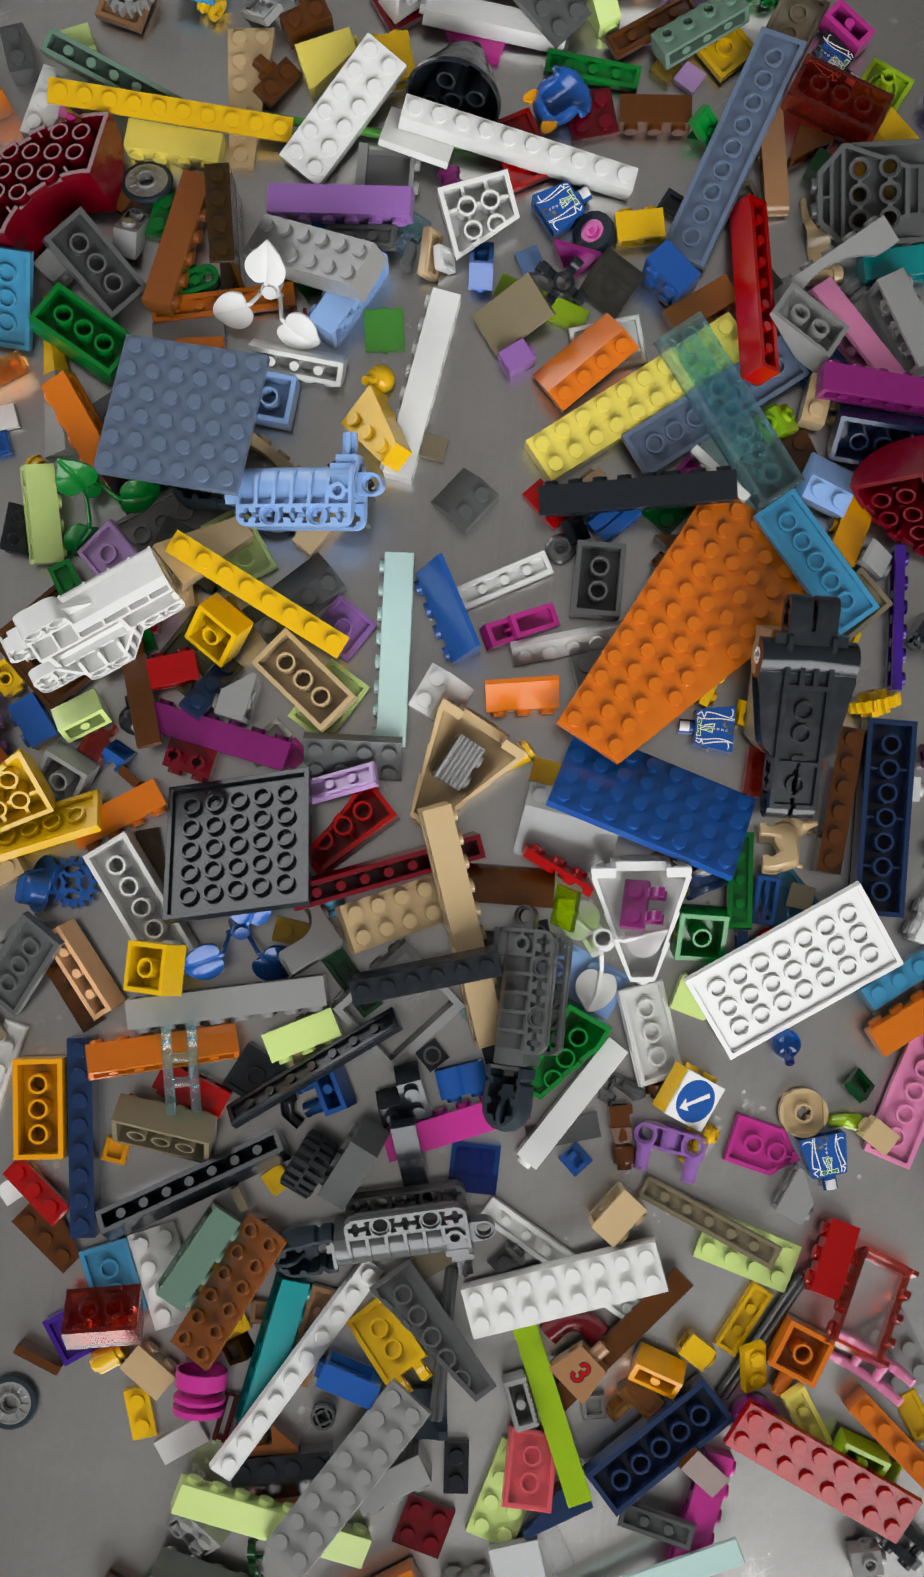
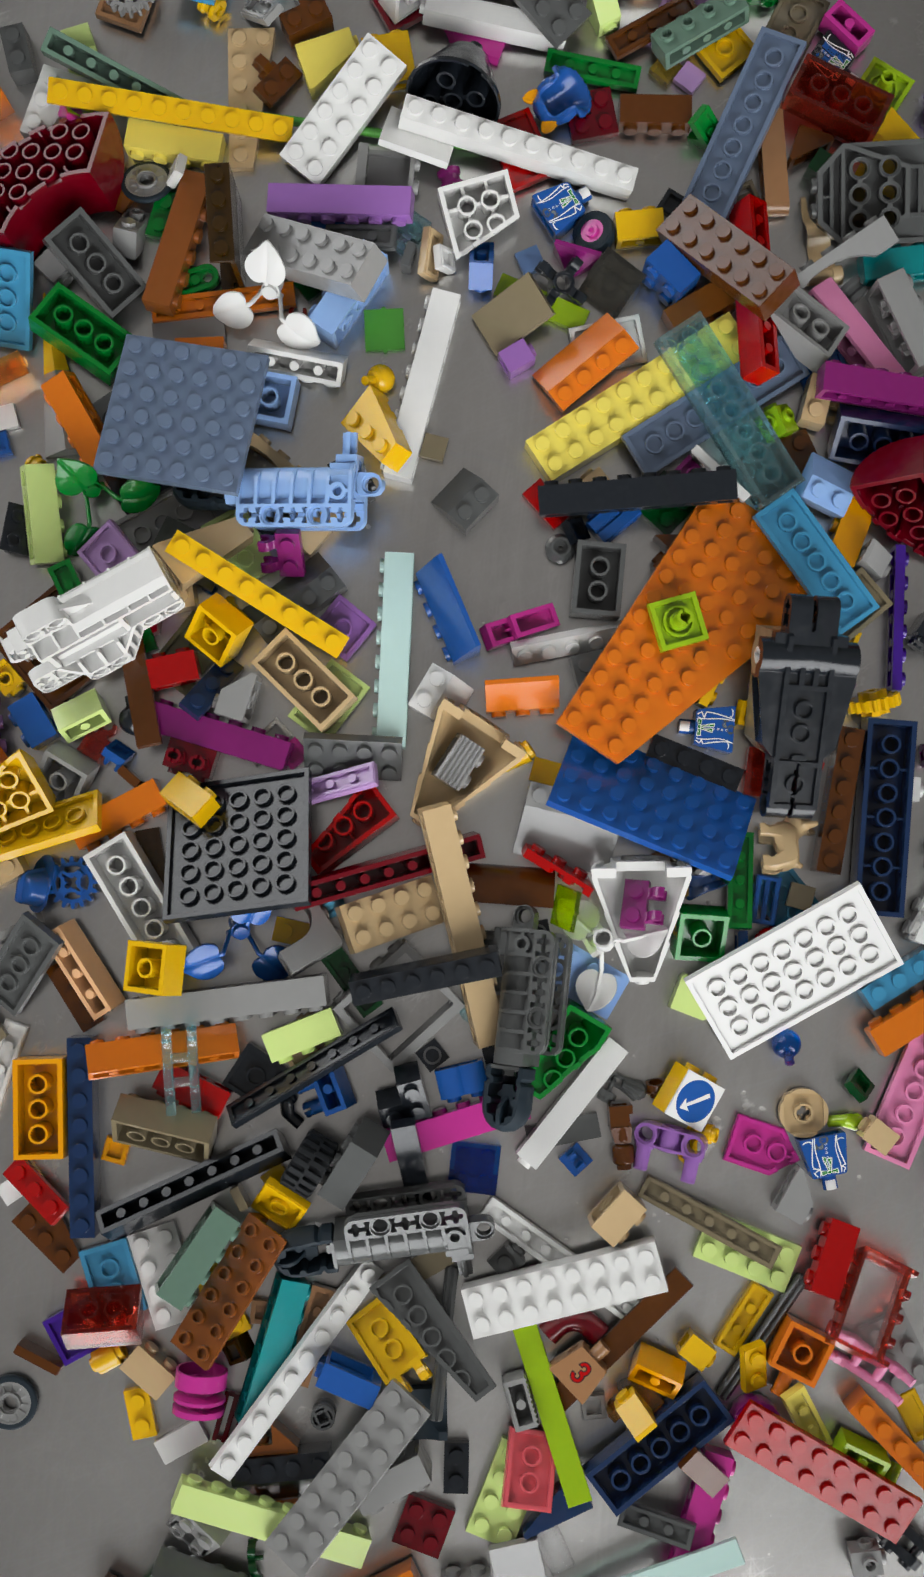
(176, 170): none -> white tile
(190, 799): none -> yellow brick
(280, 1204): none -> yellow plate
(289, 553): none -> magenta plate
(505, 580): white plate -> none
(635, 1413): none -> yellow slope
(649, 1031): white tile -> none
(677, 621): none -> lime plate
(695, 762): none -> black plate
(729, 257): none -> brick

